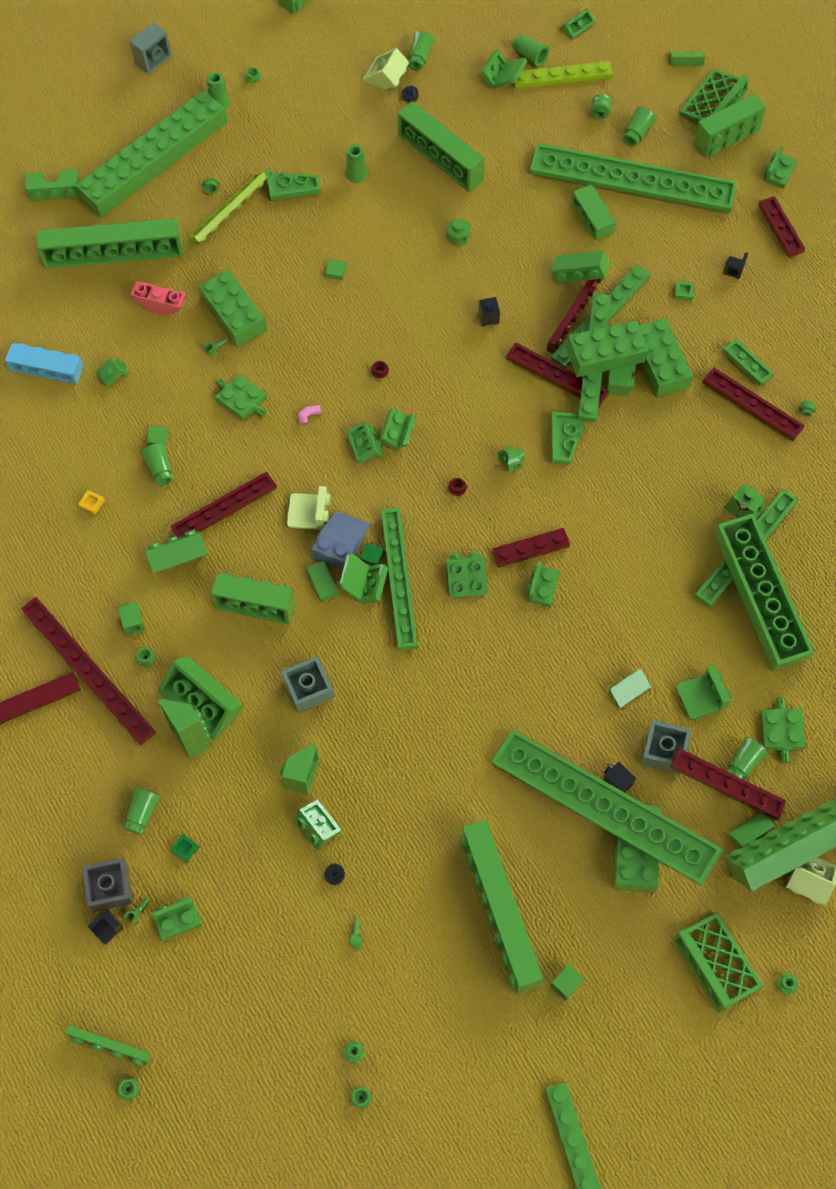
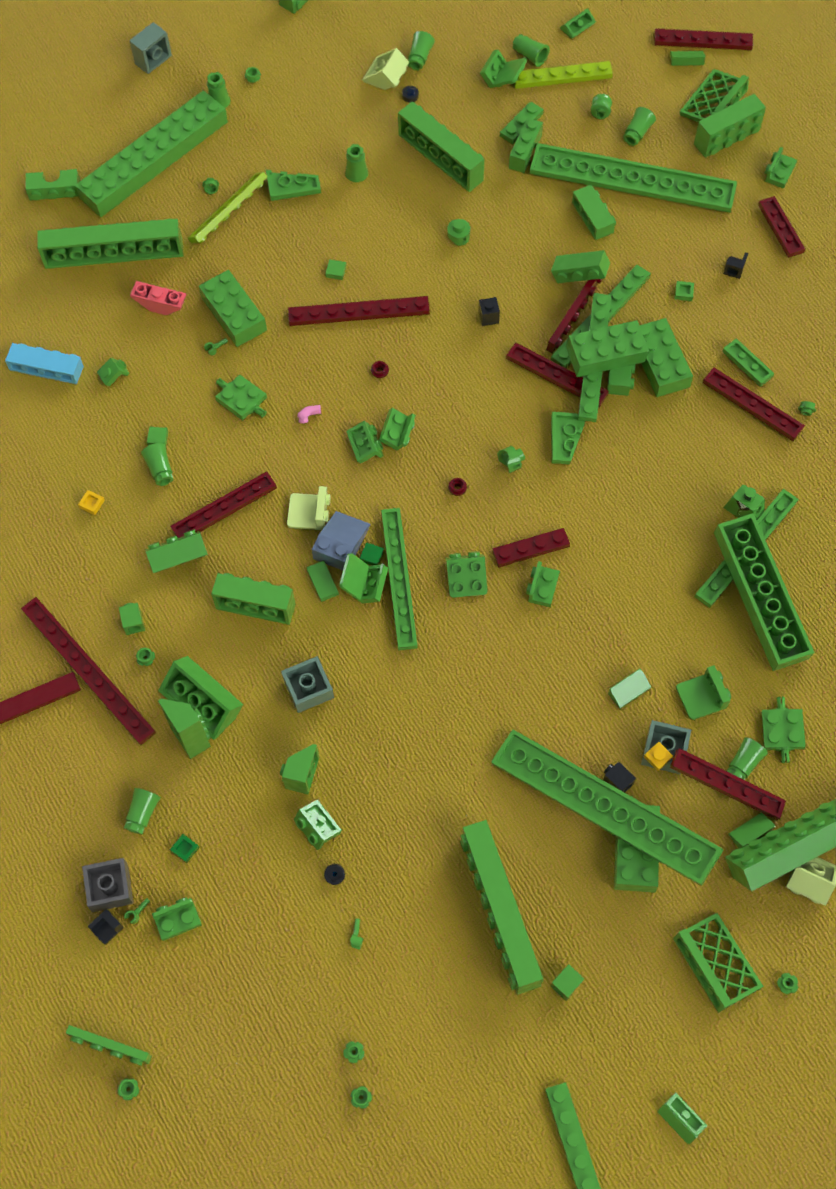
(358, 311): none -> dark red plate
(513, 128): none -> bright green plate
(527, 139): none -> bright green arch
(658, 756): none -> yellow plate
(682, 1118): none -> bright green slope
(703, 39): none -> dark red plate

